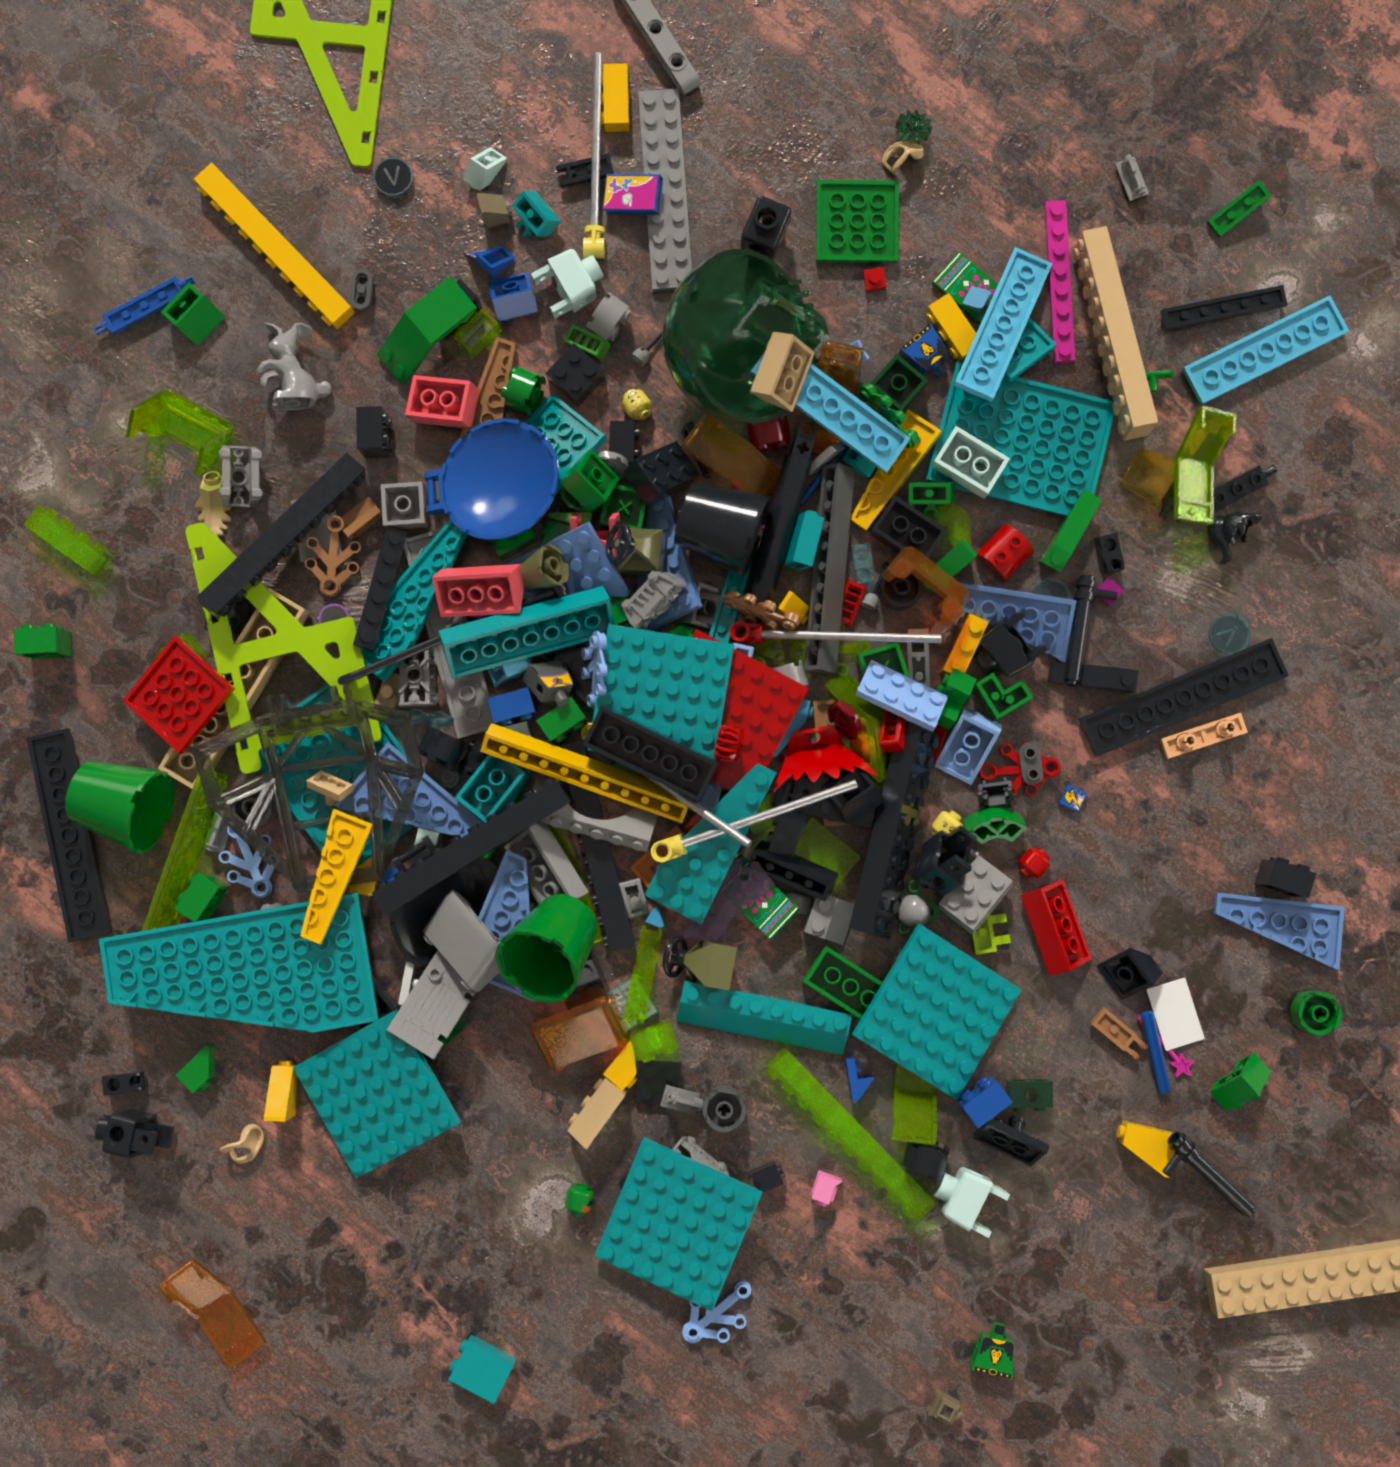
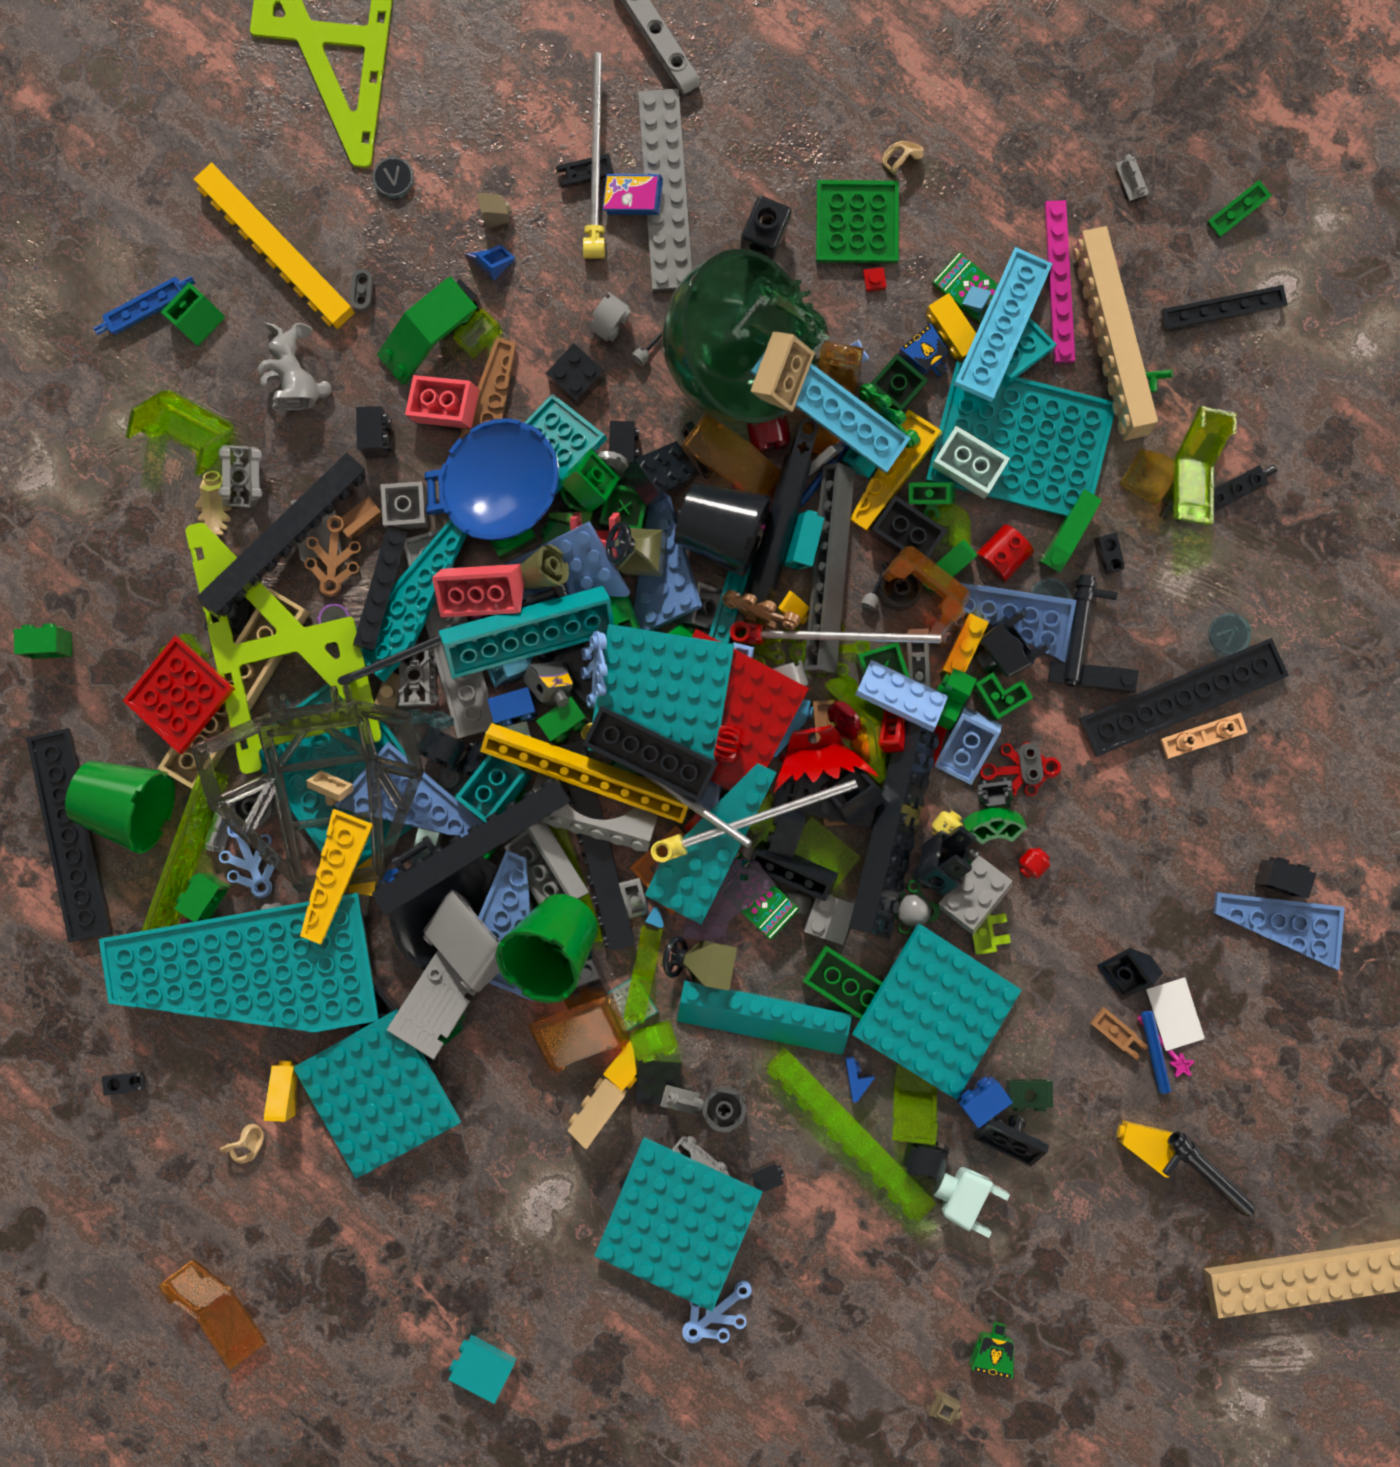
(67, 540): clear neon green brick -> none
(126, 1140): black piece -> none
(199, 1070): green slope -> none
(408, 981): white tile -> none
(483, 168): light aqua slope -> none
(513, 297): blue slope -> none
(523, 390): green brick -> none
(535, 214): teal brick -> none
(573, 278): light aqua piece -> none
(579, 1199): green head -> none
(598, 349): bright green slope -> none
(615, 98): yellow brick -> none
(636, 404): light yellow head -> none
(652, 598): light grey piece -> none
(824, 1188): bright pink window -> none
(856, 586): red slope -> none
(862, 562): clear light blue leg -> none
(913, 127): clear green gear -> none
(1056, 927): red slope -> none
(1072, 798): tile -> none
(1110, 585): magenta tile -> none
(1228, 529): black piece -> none
(1242, 1083): green brick -> none
(1265, 350): medium azure plate -> none
(1303, 1014): green brick -> none

